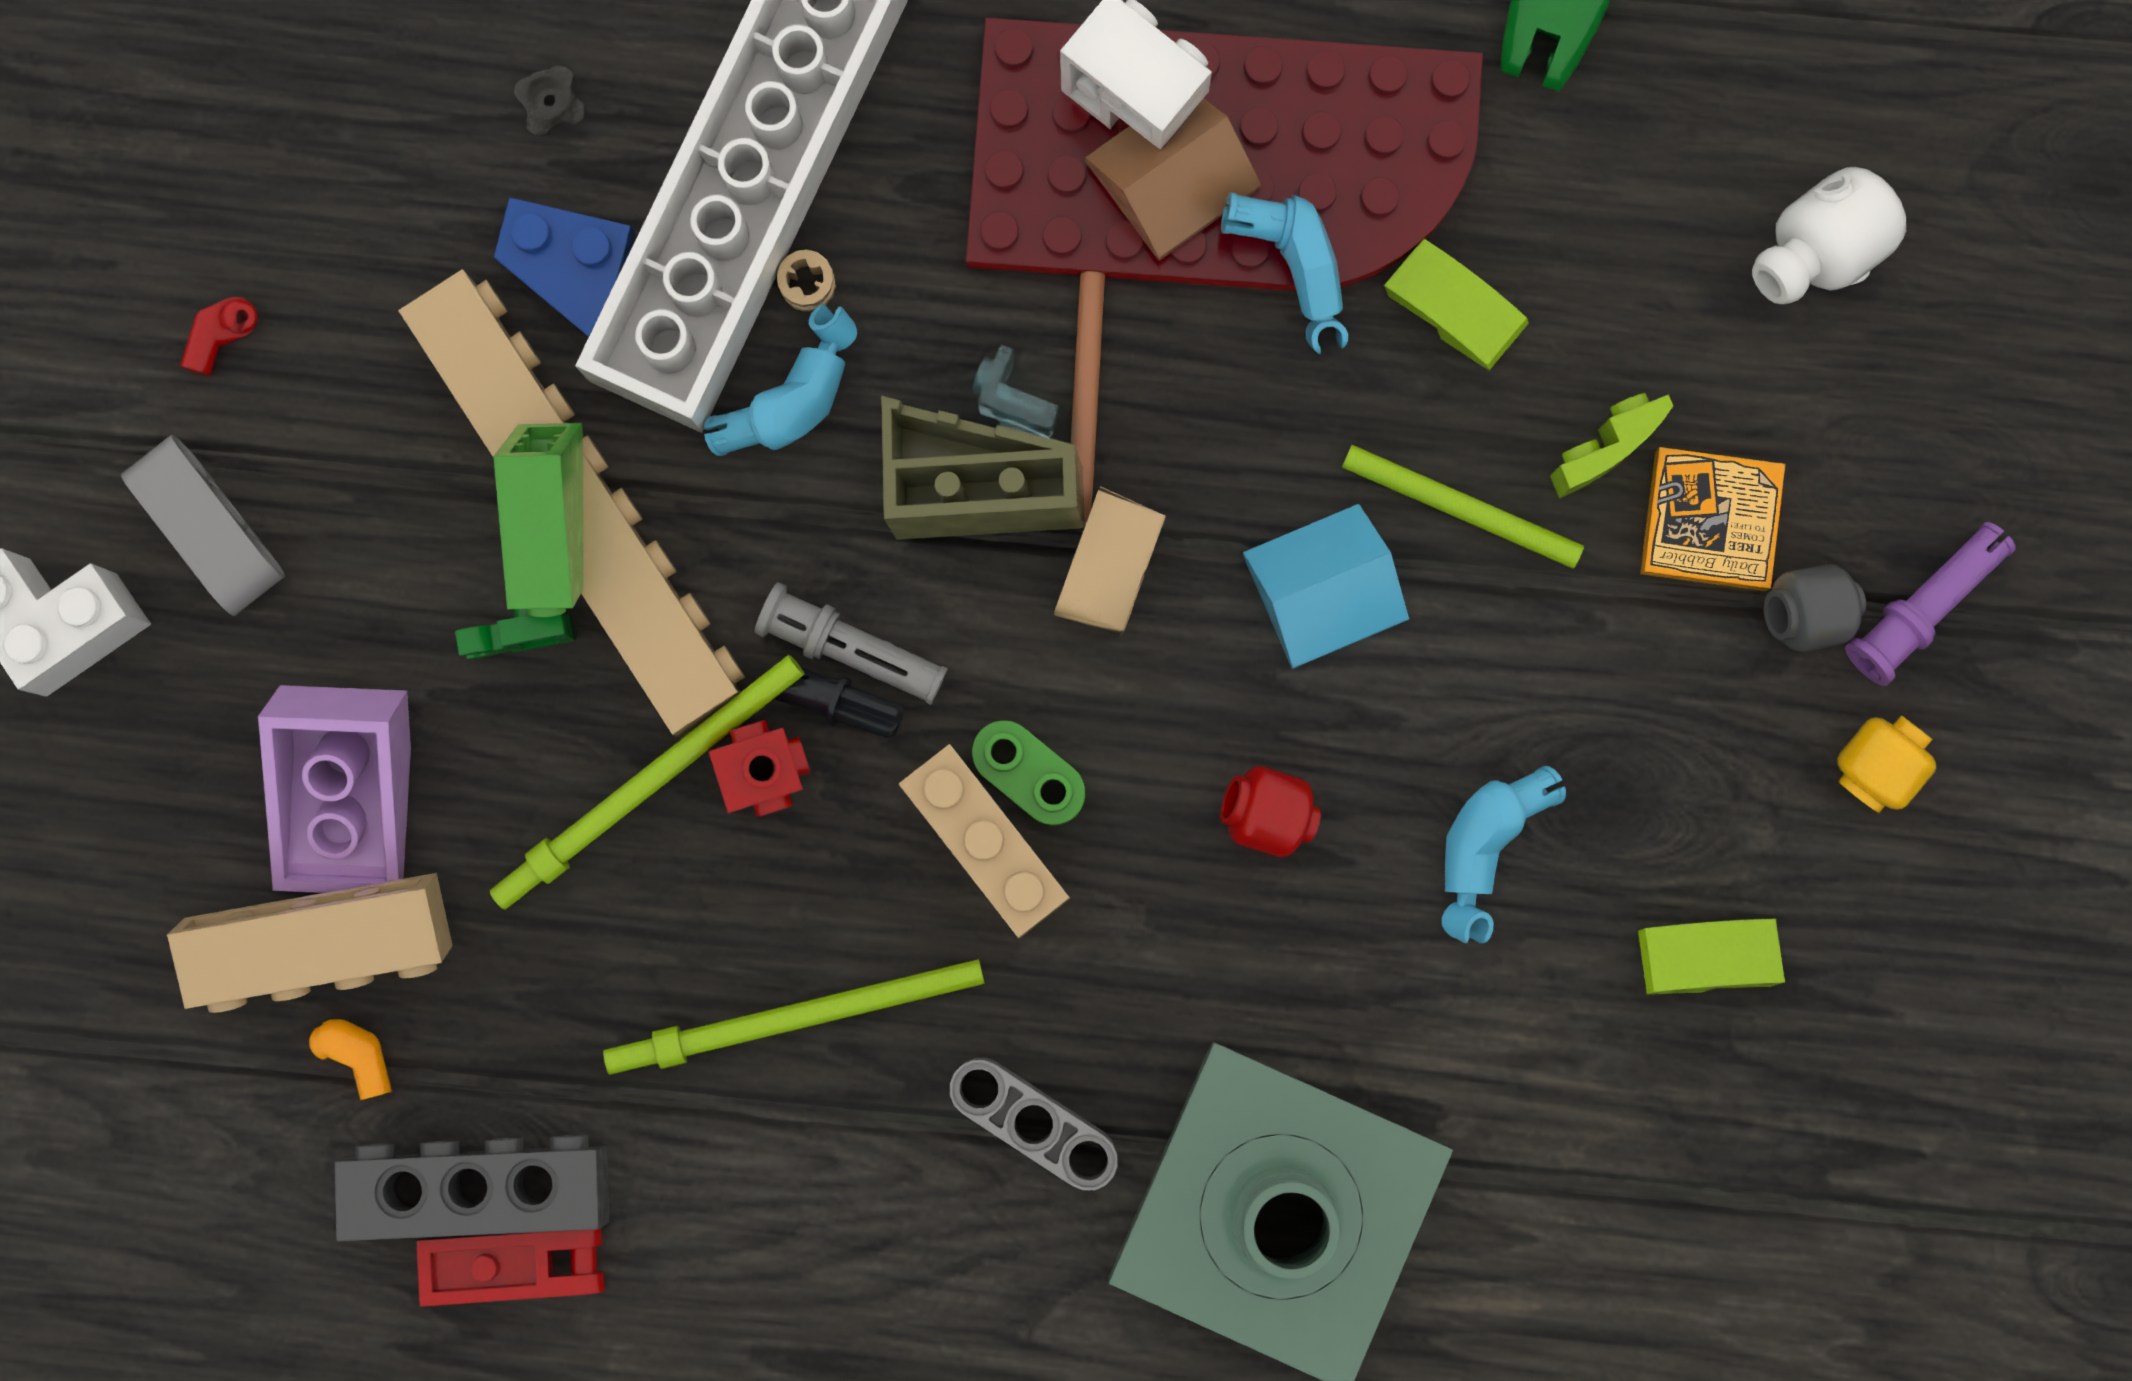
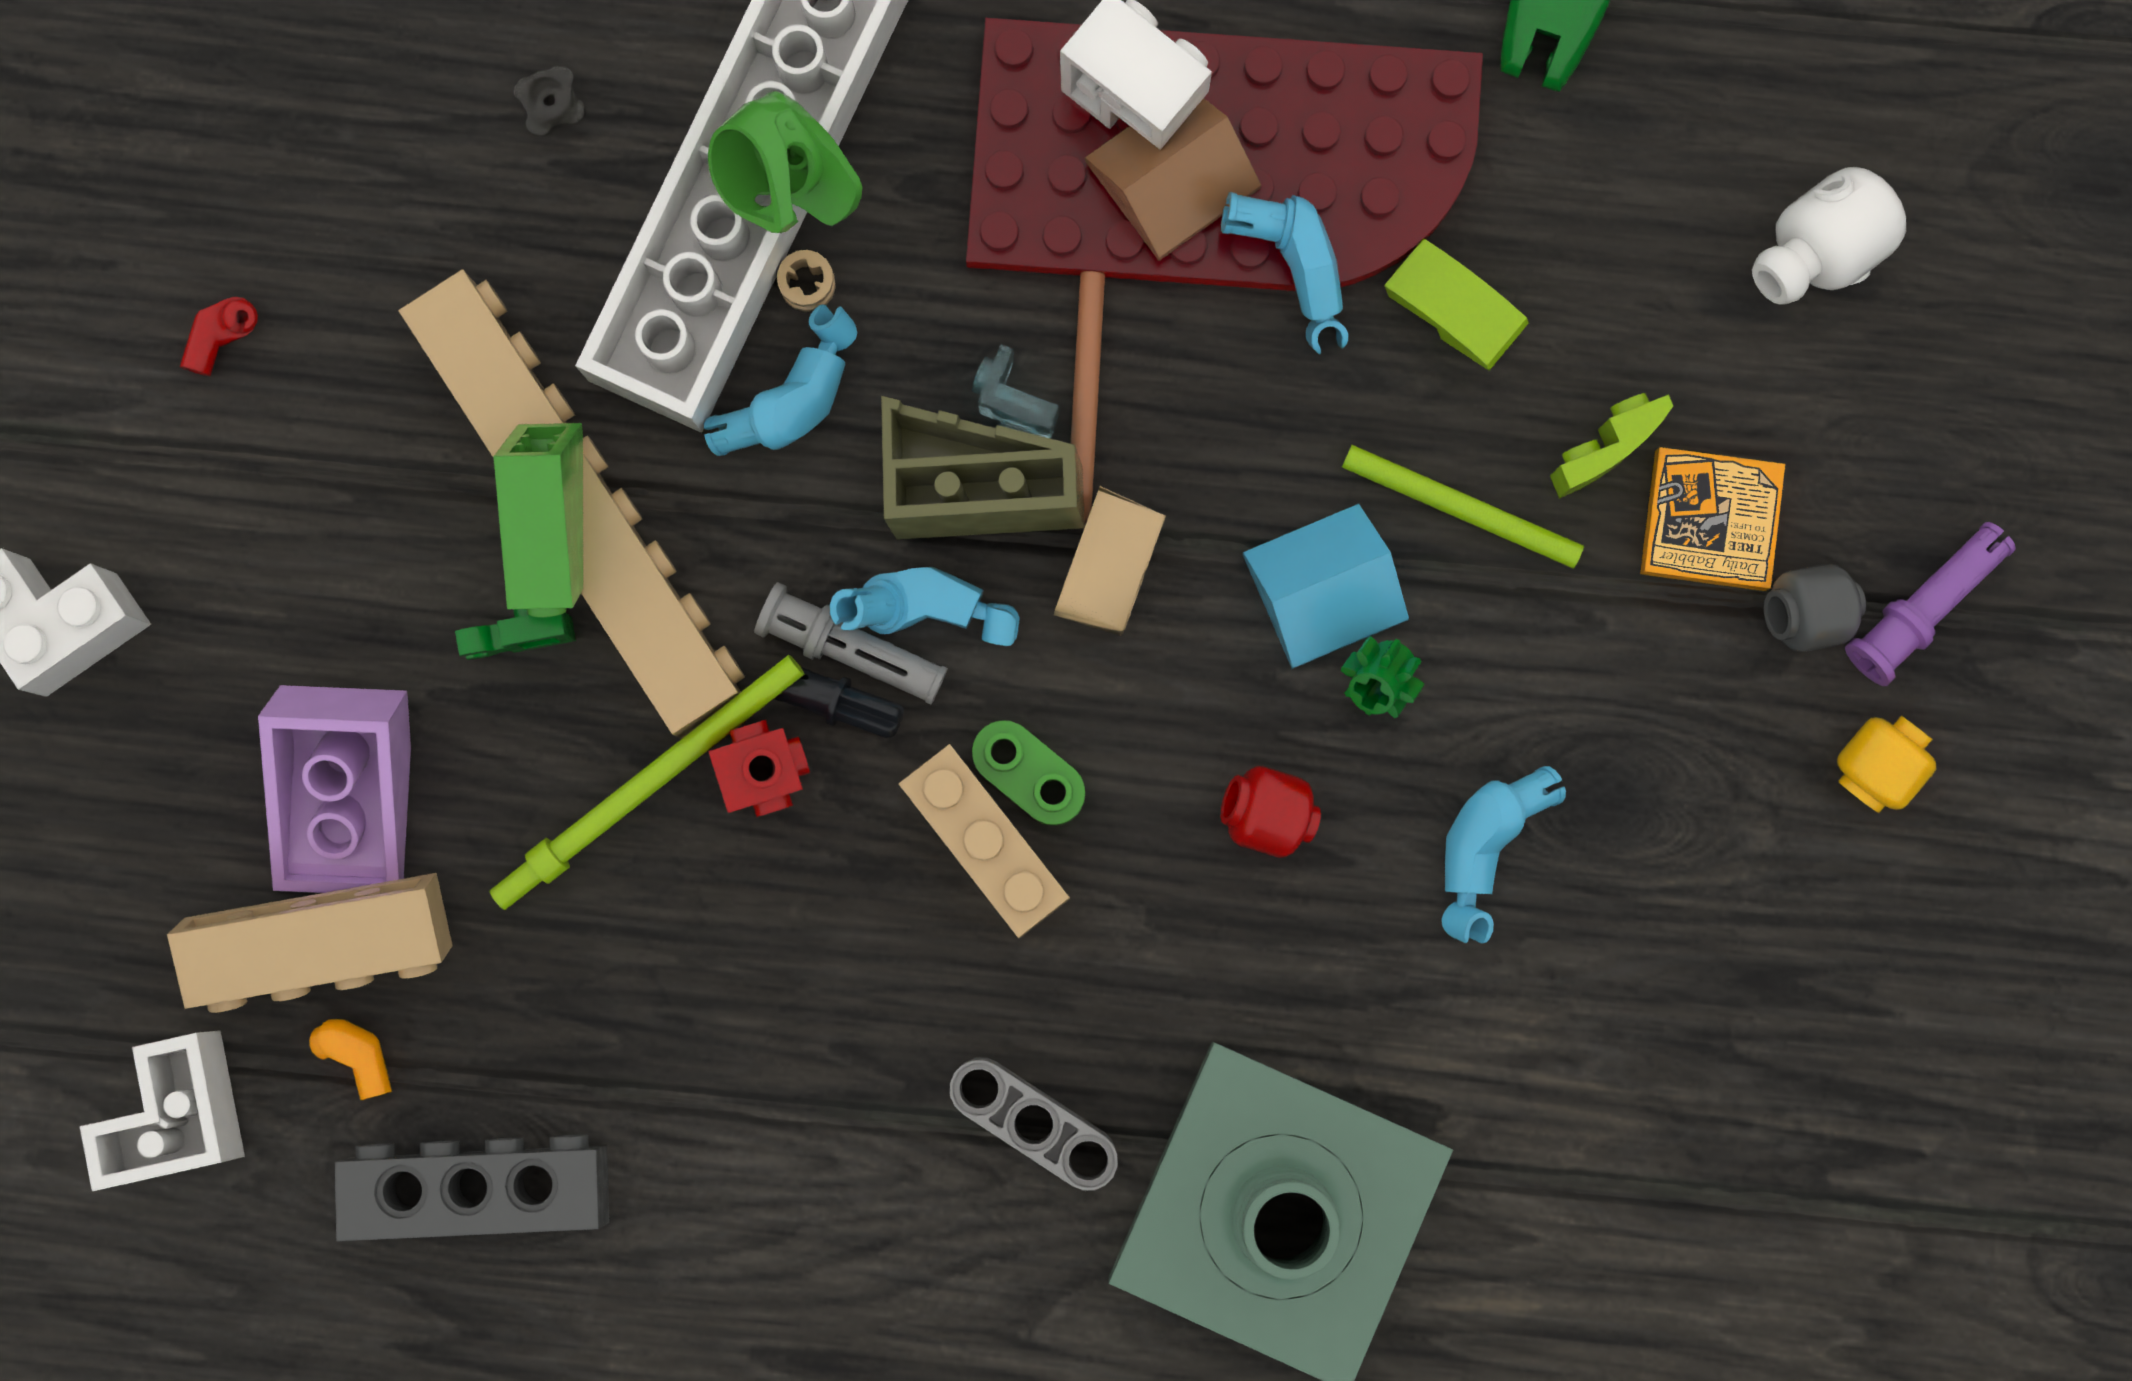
(185, 1117): none -> white brick
(202, 525): light grey beam -> none
(506, 1267): red plate -> none
(564, 257): blue wing -> none
(672, 1046): lime bar -> none
(782, 153): none -> bright green helmet
(909, 596): none -> medium azure arm
(1382, 677): none -> green gear
(1711, 956): lime slope -> none

